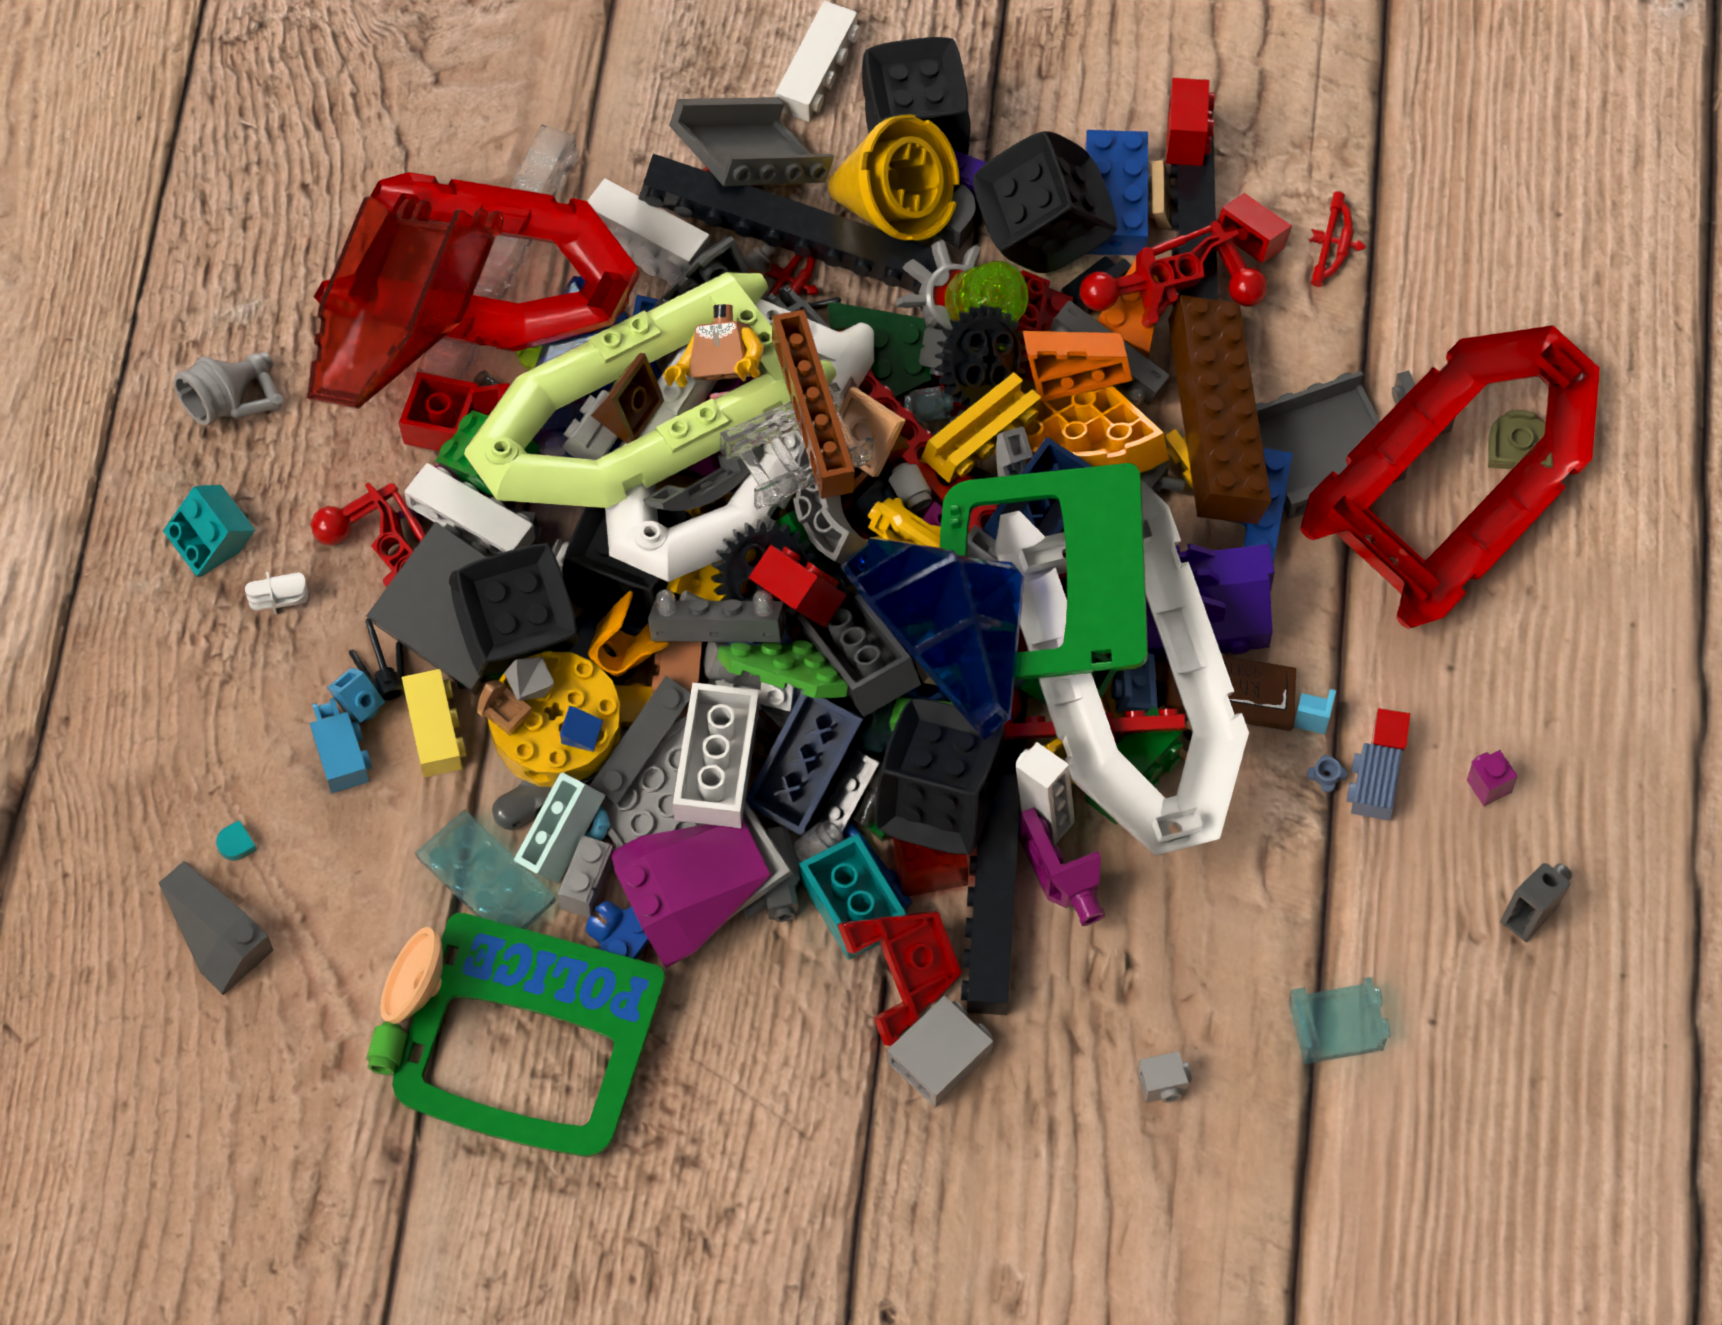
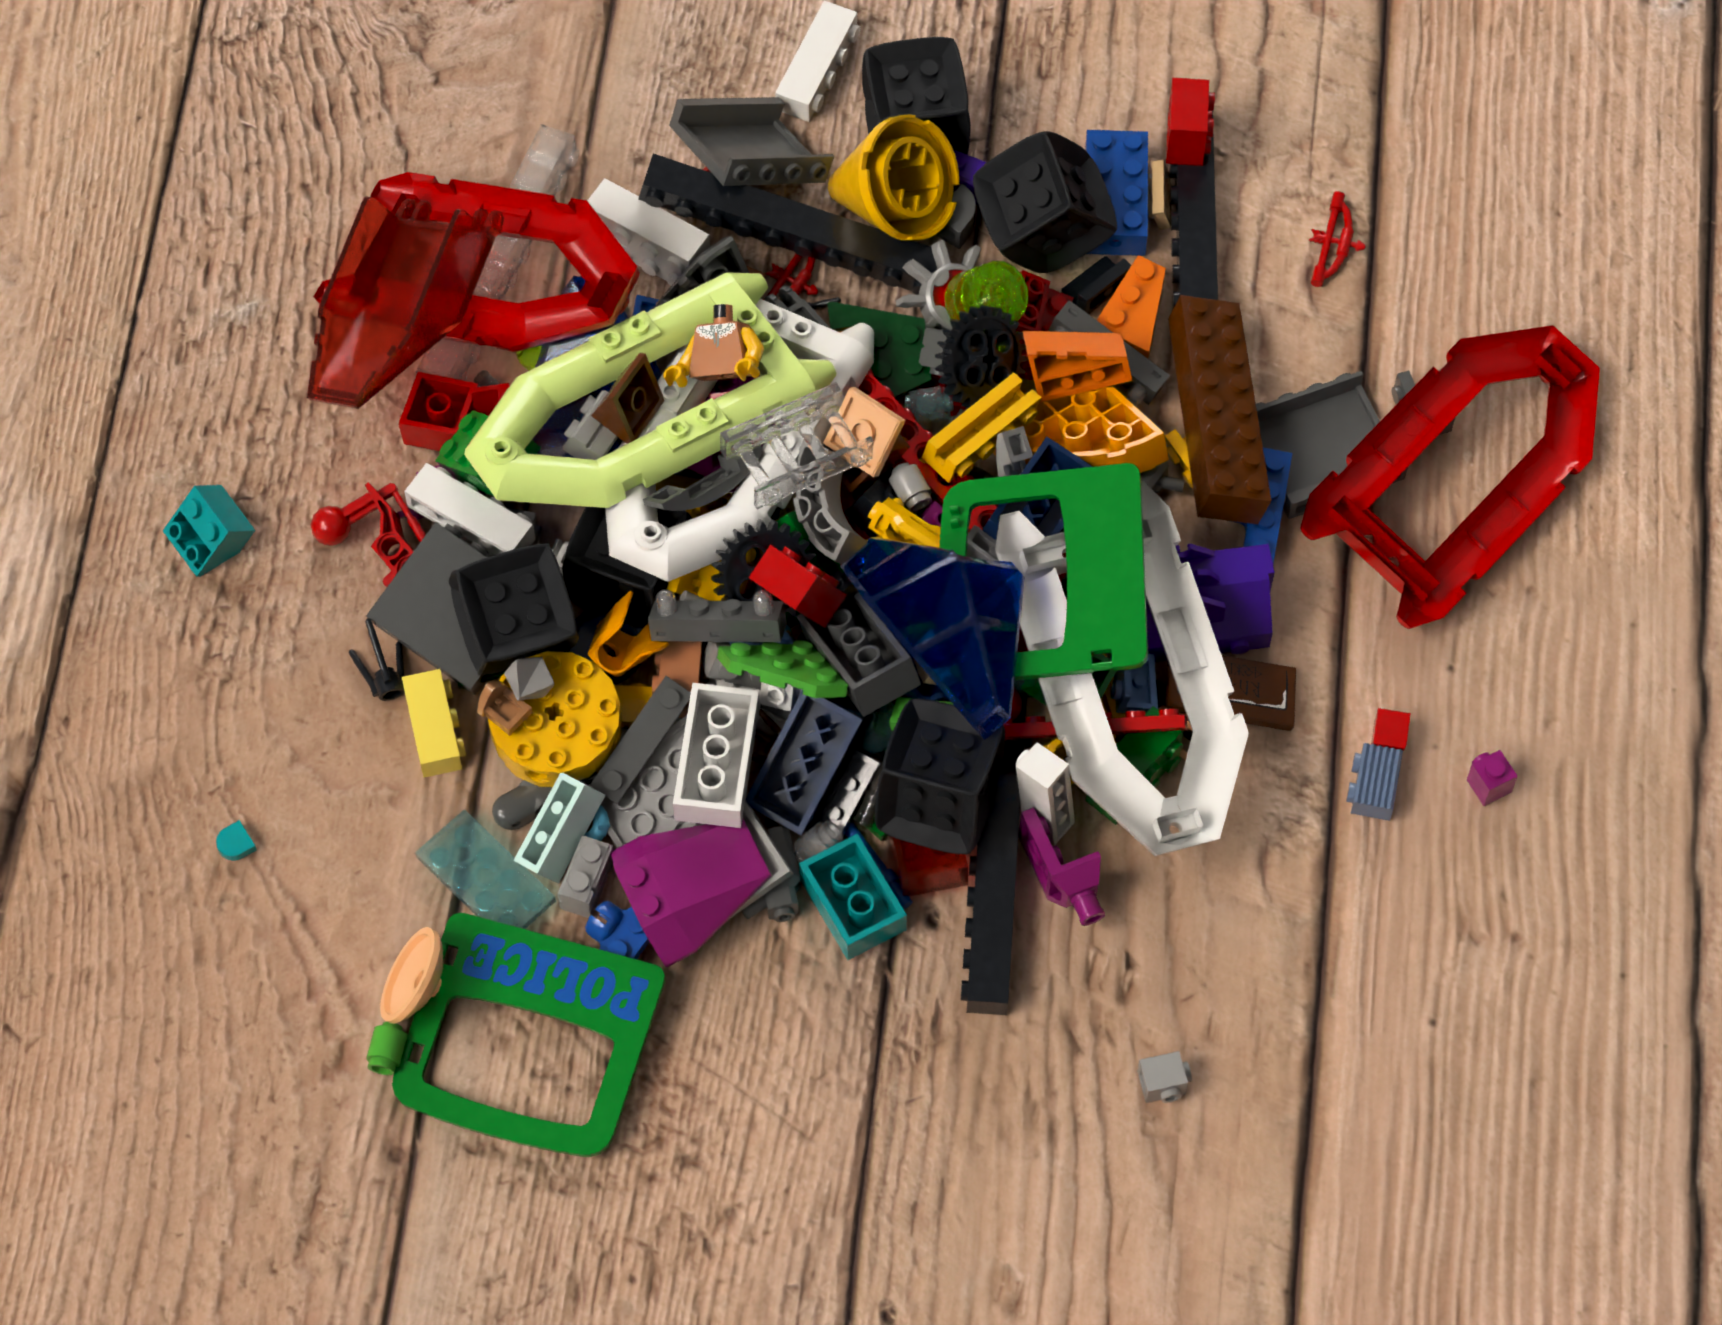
(215, 929): dark grey wedge -> none
(217, 387): light grey piece -> none
(277, 592): white arm -> none
(339, 748): dark azure brick -> none
(356, 695): dark azure brick -> none
(580, 729): blue slope -> none
(759, 258): light grey bar -> none
(812, 404): dark orange brick -> none
(917, 958): red wing -> none
(940, 1050): light grey brick -> none
(1247, 285): red piece -> none
(1259, 229): red brick -> none
(1314, 712): medium azure panel -> none
(1328, 764): sand blue plate -> none
(1339, 1022): clear light blue panel -> none
(1513, 438): olive tile -> none
(1542, 891): dark grey torso -> none

